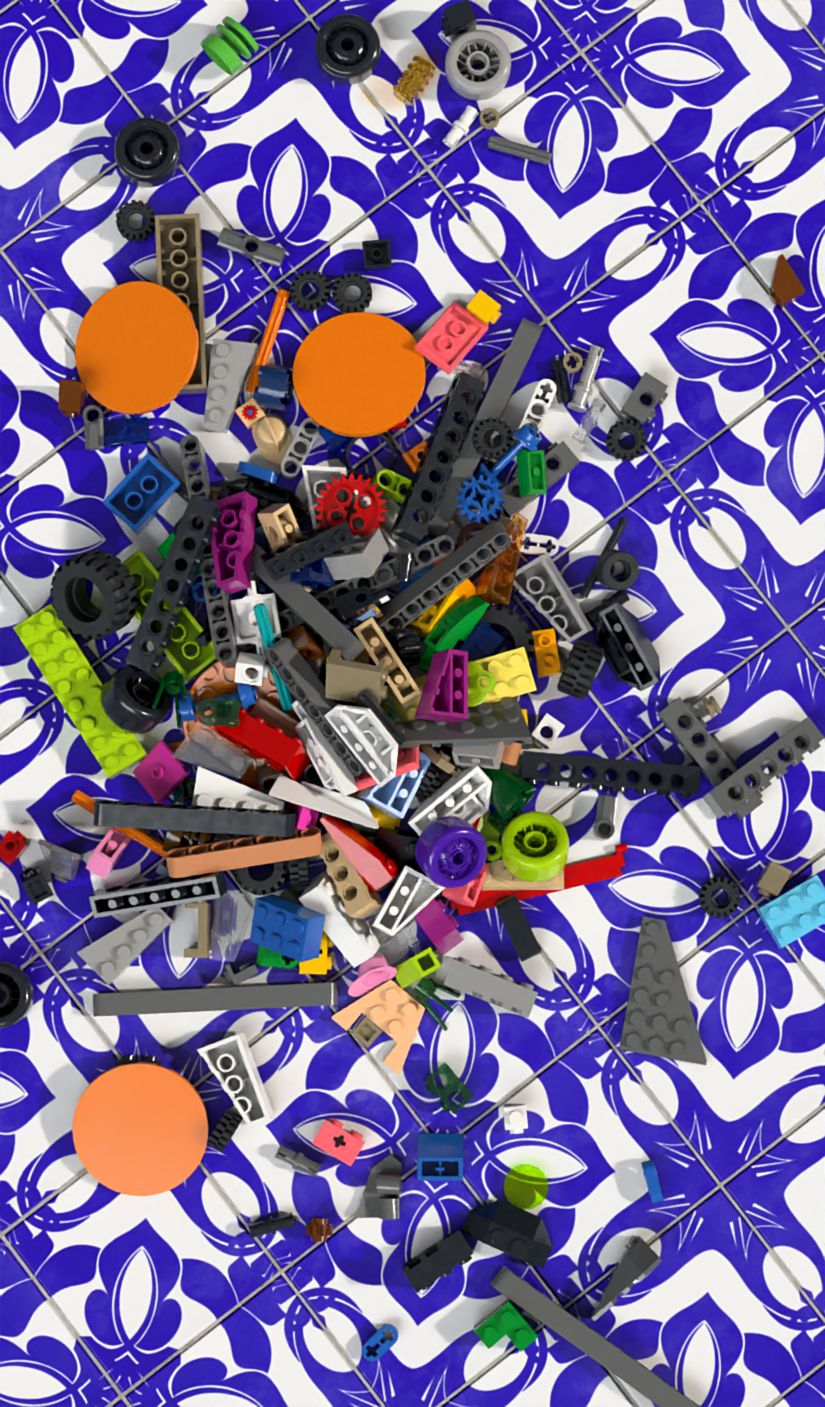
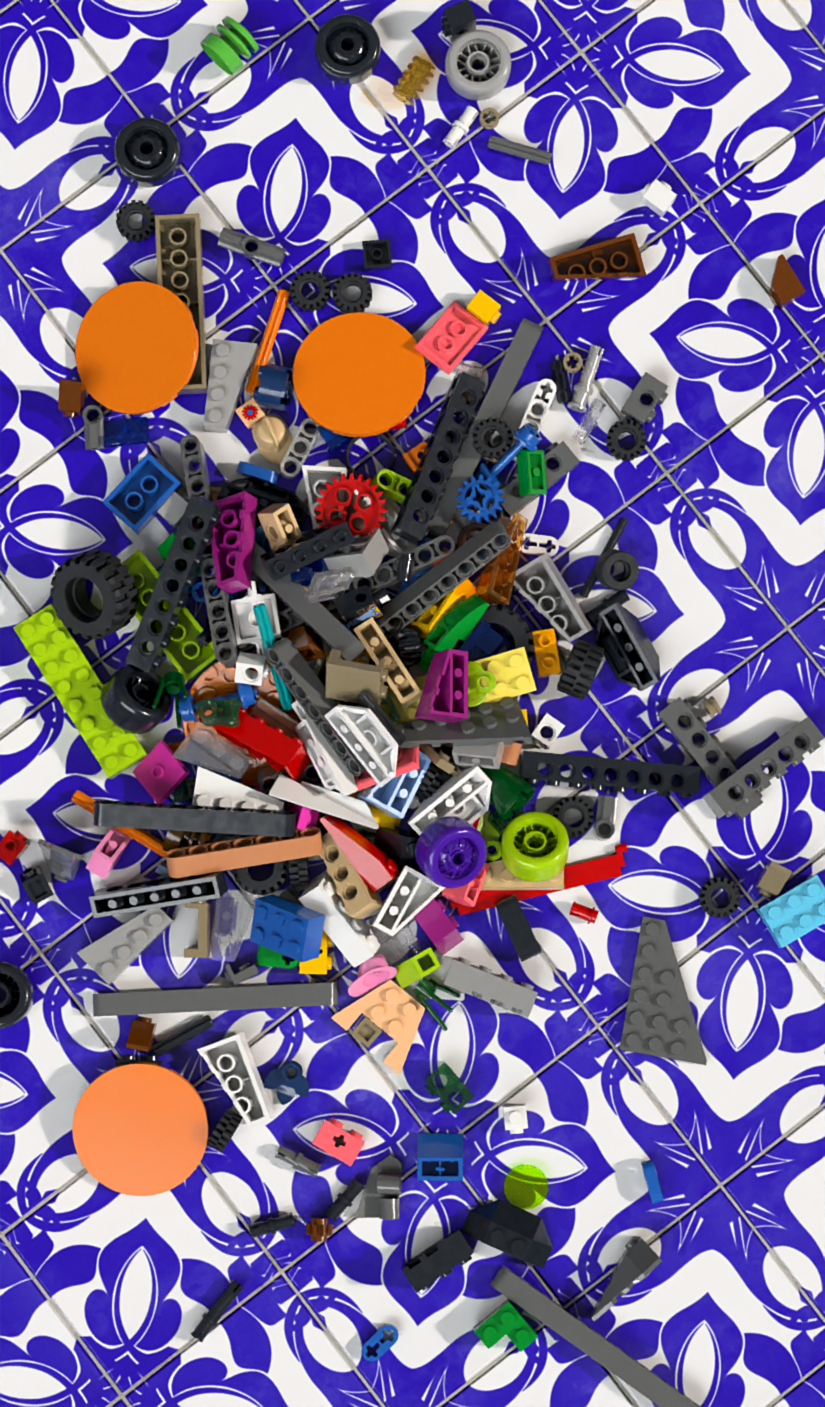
(141, 1034): none -> reddish brown slope
(182, 1035): none -> black axle
(217, 1310): none -> black pin
(287, 1085): none -> dark blue plate
(329, 584): none -> clear plate
(344, 1199): none -> black pin
(583, 807): none -> black tyre
(583, 912): none -> red pin
(602, 261): none -> reddish brown wedge
(658, 197): none -> white brick

